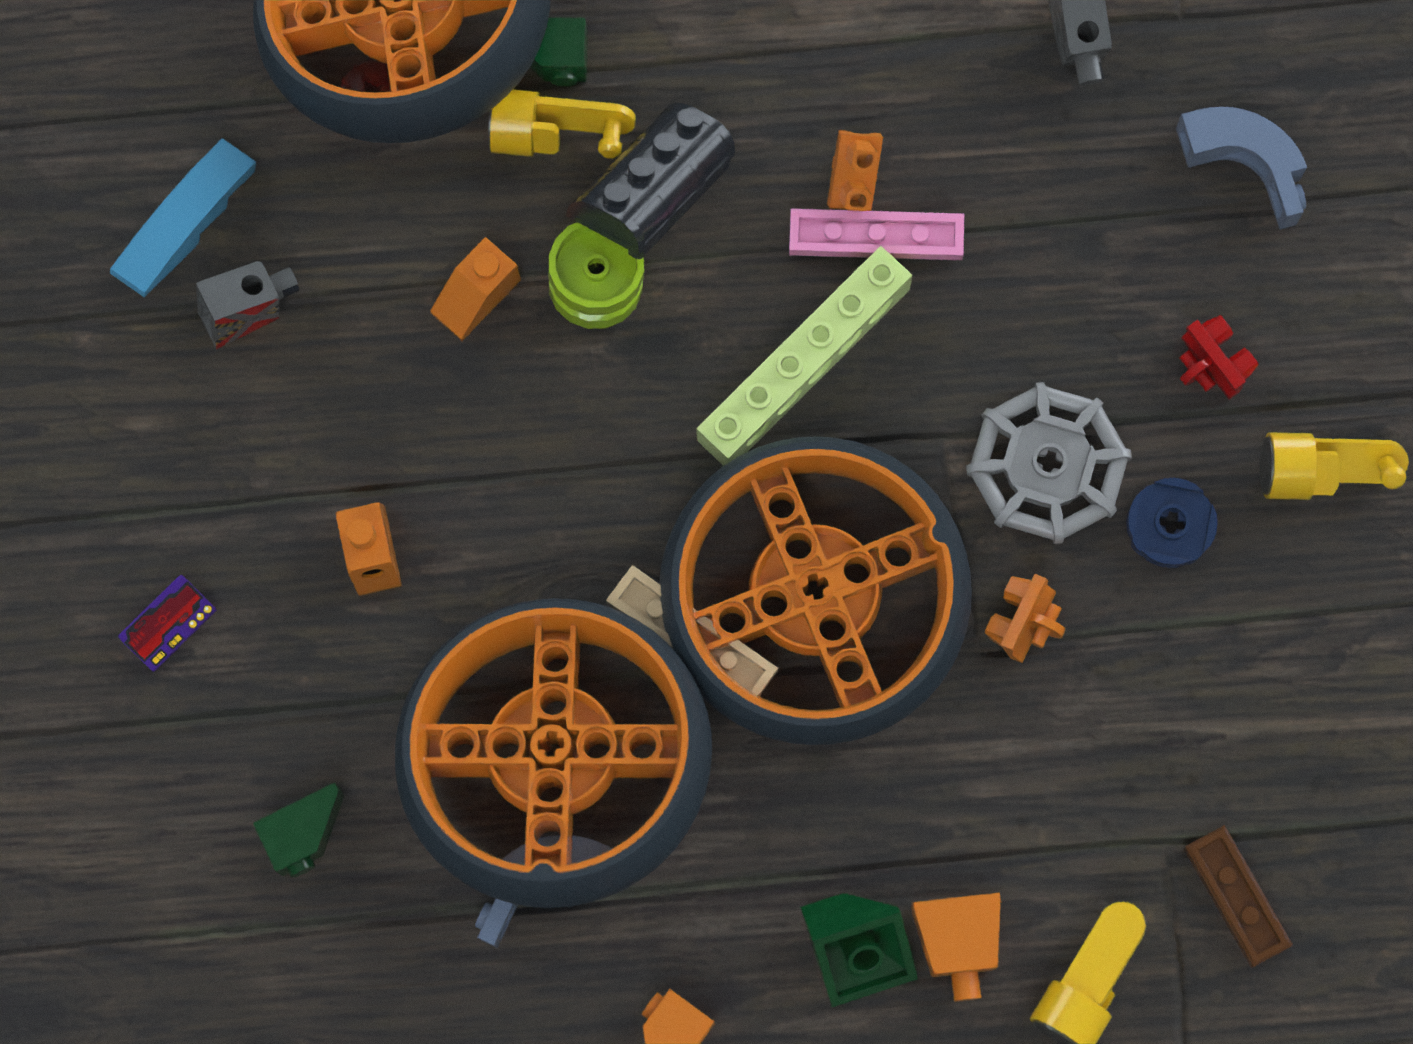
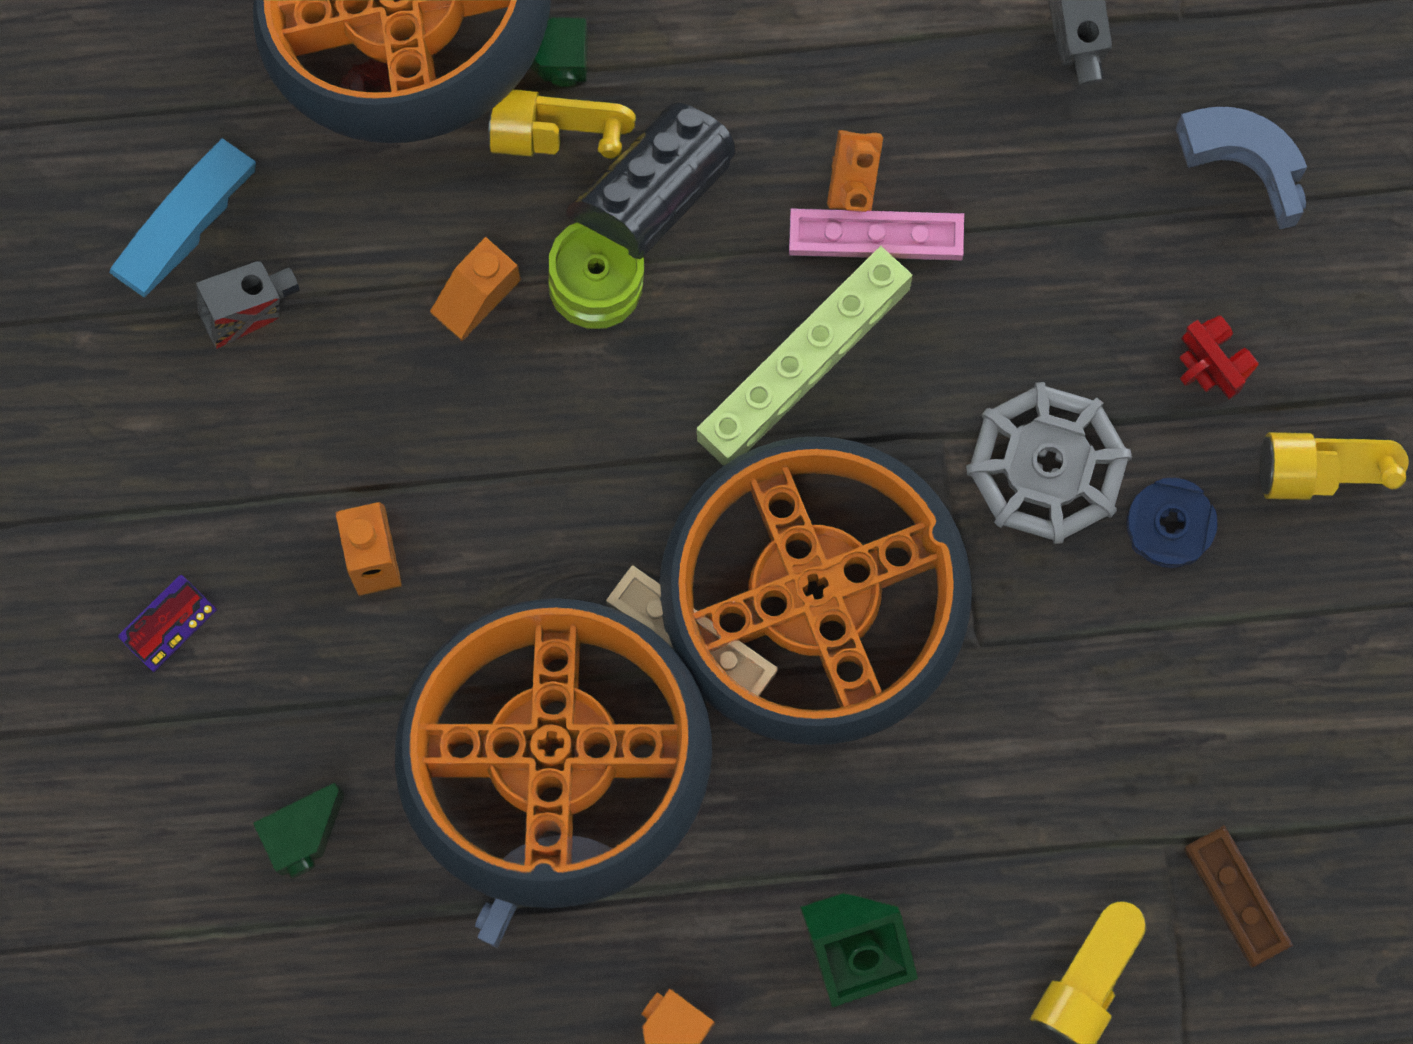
(960, 939): orange torso -> none
(1032, 621): orange hips -> none

